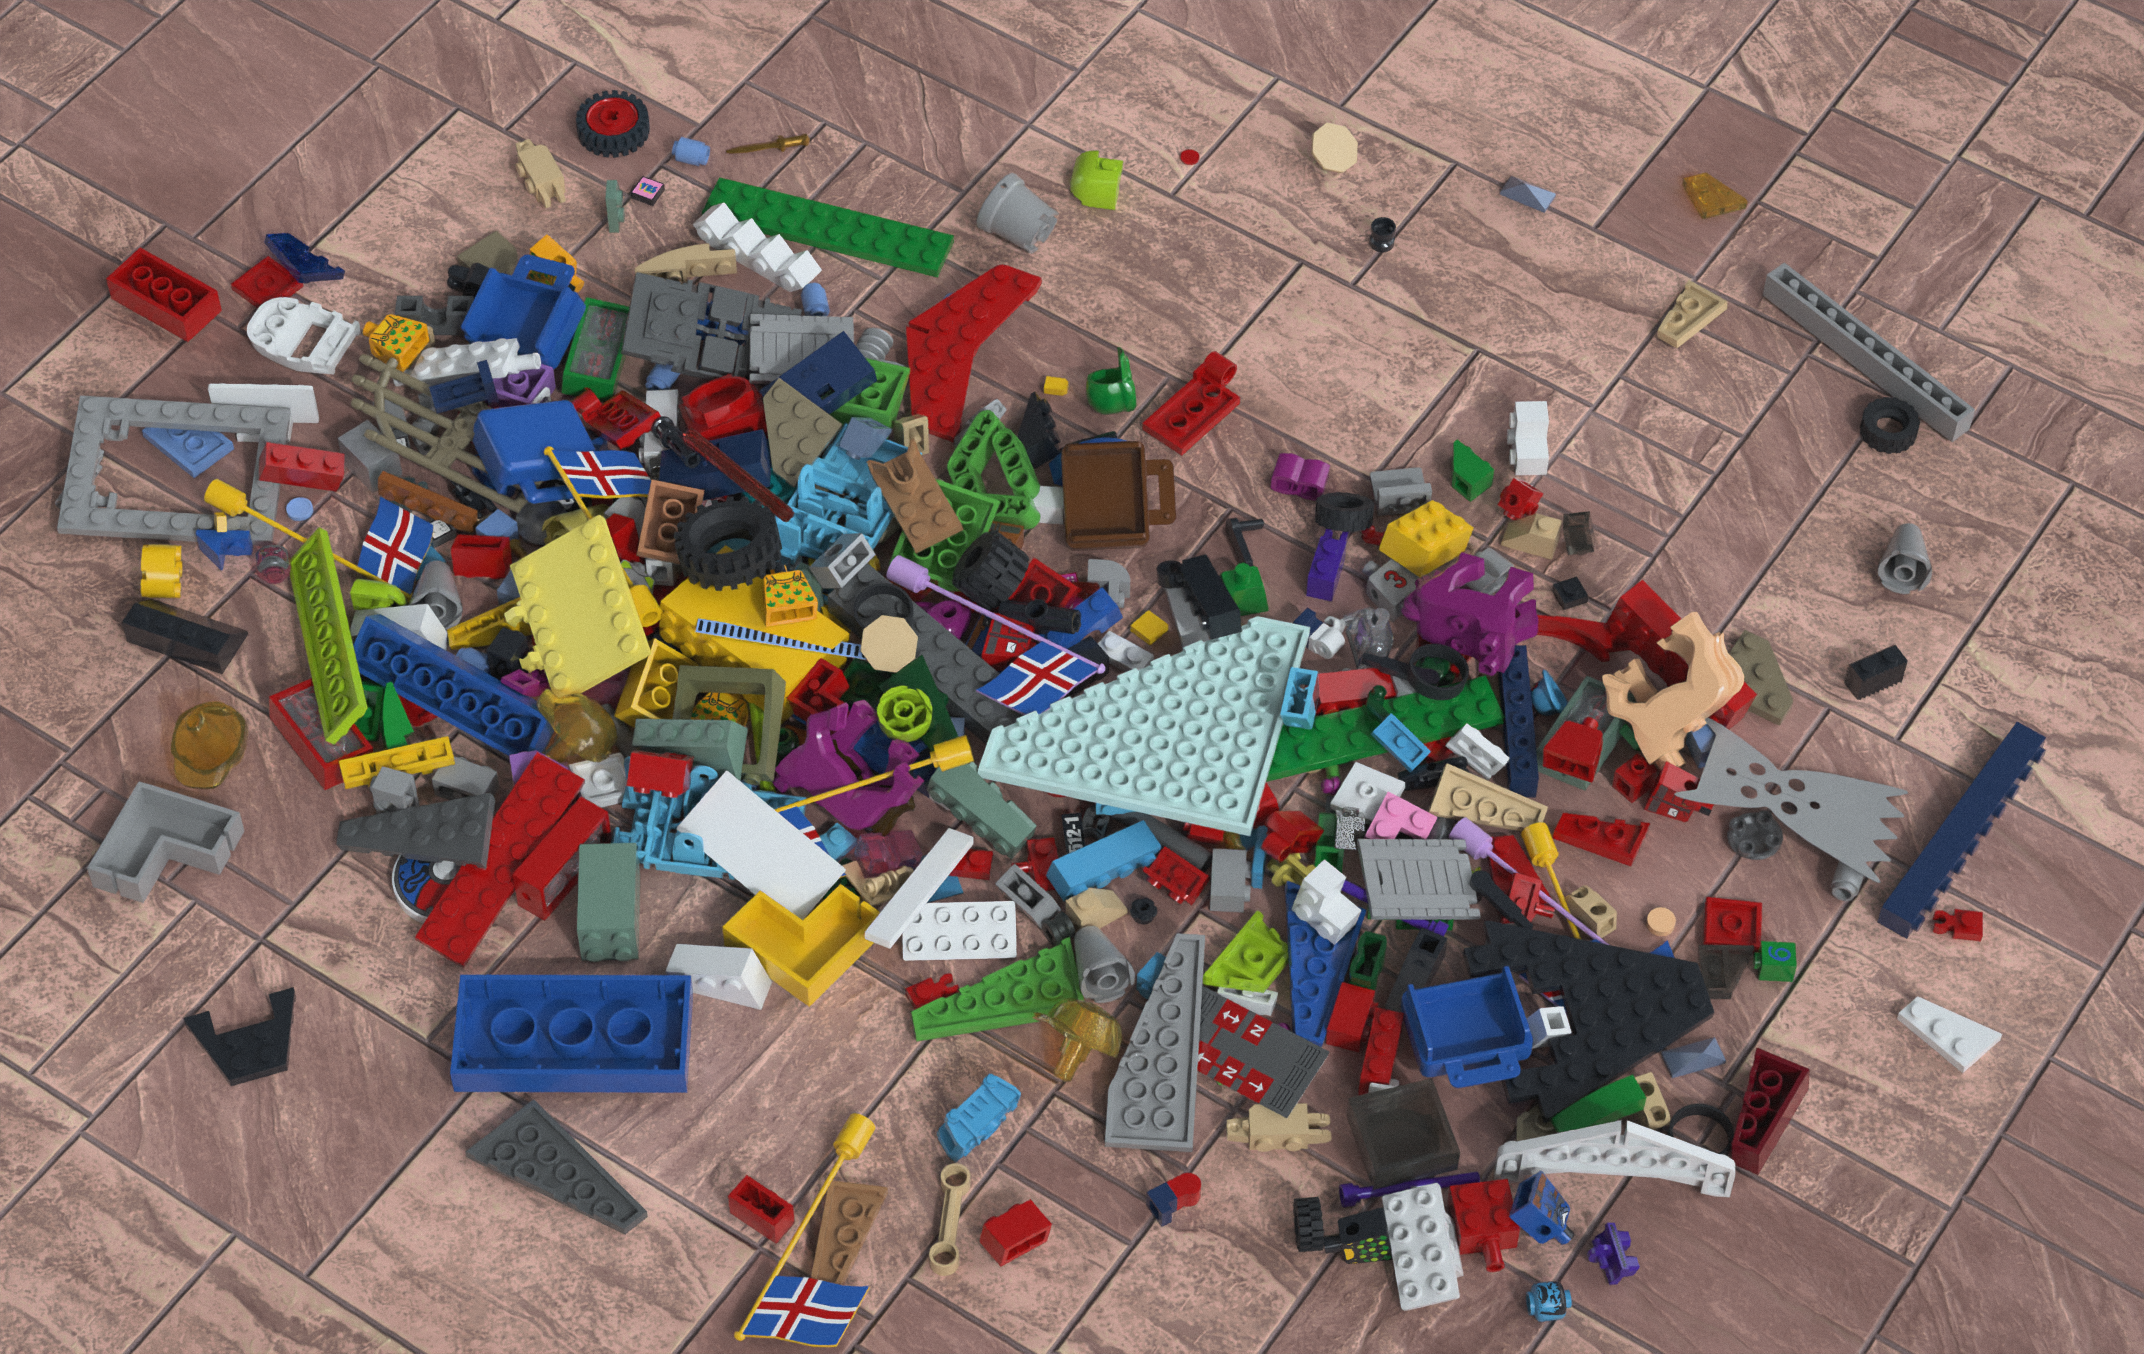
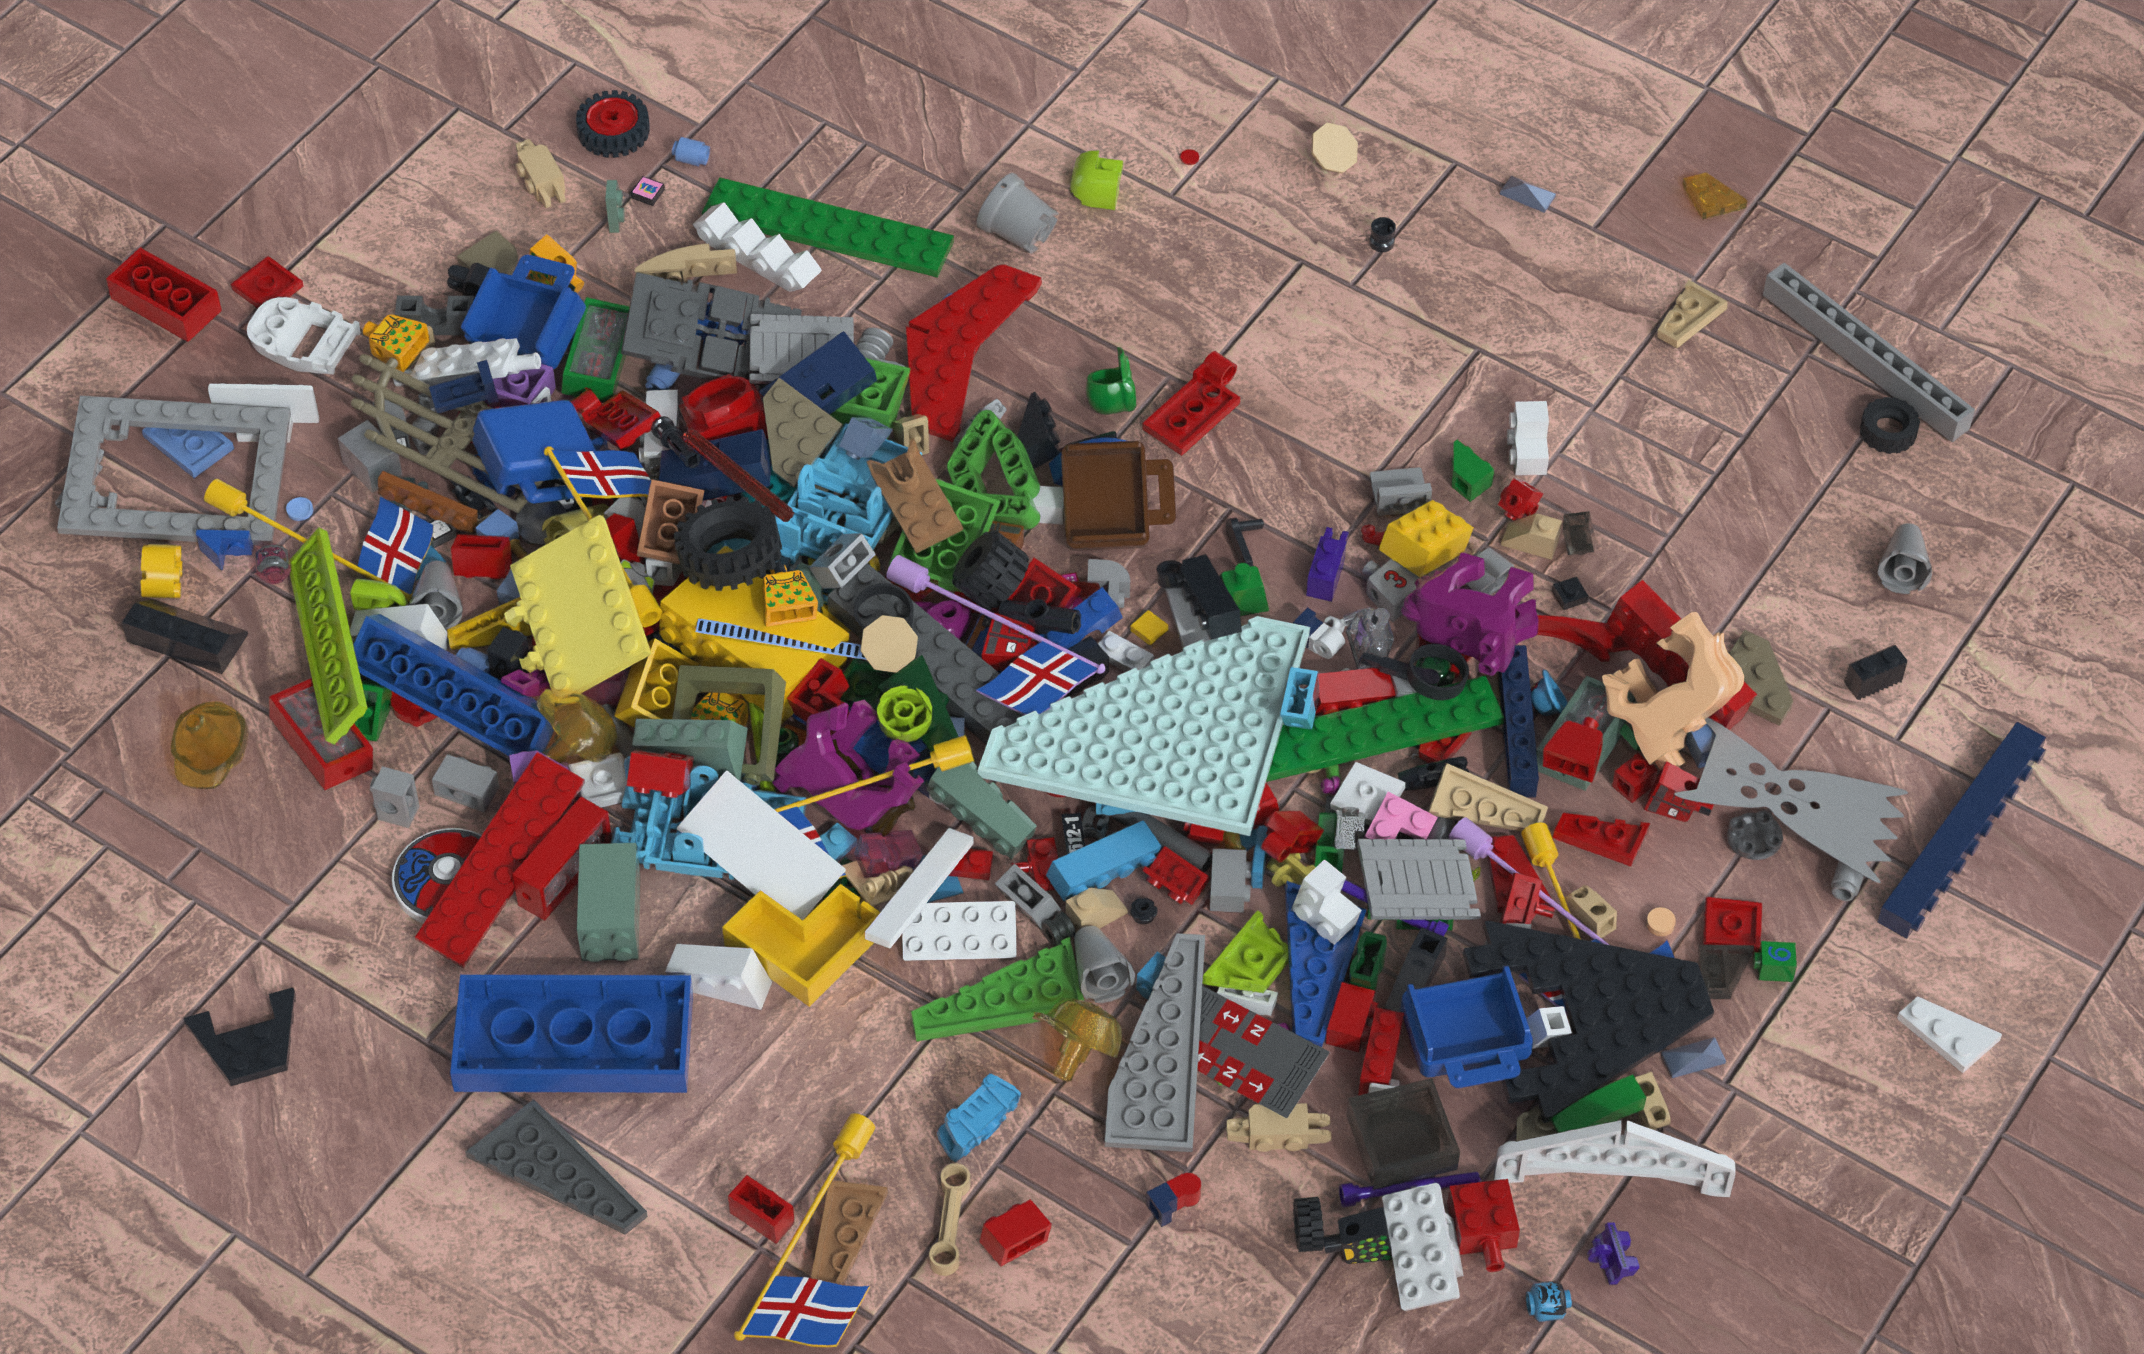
(159, 828): light grey piece -> none
(220, 522): yellow piece -> none
(299, 261): clear blue wing -> none
(301, 466): red brick -> none
(394, 721): green slope -> none
(431, 755): yellow hinge -> none
(432, 832): dark grey wing -> none
(781, 143): pearl gold sword -> none
(814, 300): medium blue brick -> none
(928, 991): red plate -> none
(1055, 386): yellow piece -> none
(1300, 476): magenta brick -> none
(1344, 512): black tyre -> none
(1375, 703): dark green arm -> none
(1400, 742): dark azure plate -> none
(1480, 753): white plate -> none
(1484, 886): black piece -> none
(1541, 1210): blue torso -> none
(1708, 1111): black tyre -> none
(1768, 1106): dark red wedge -> none
(1963, 924): red plate -> none

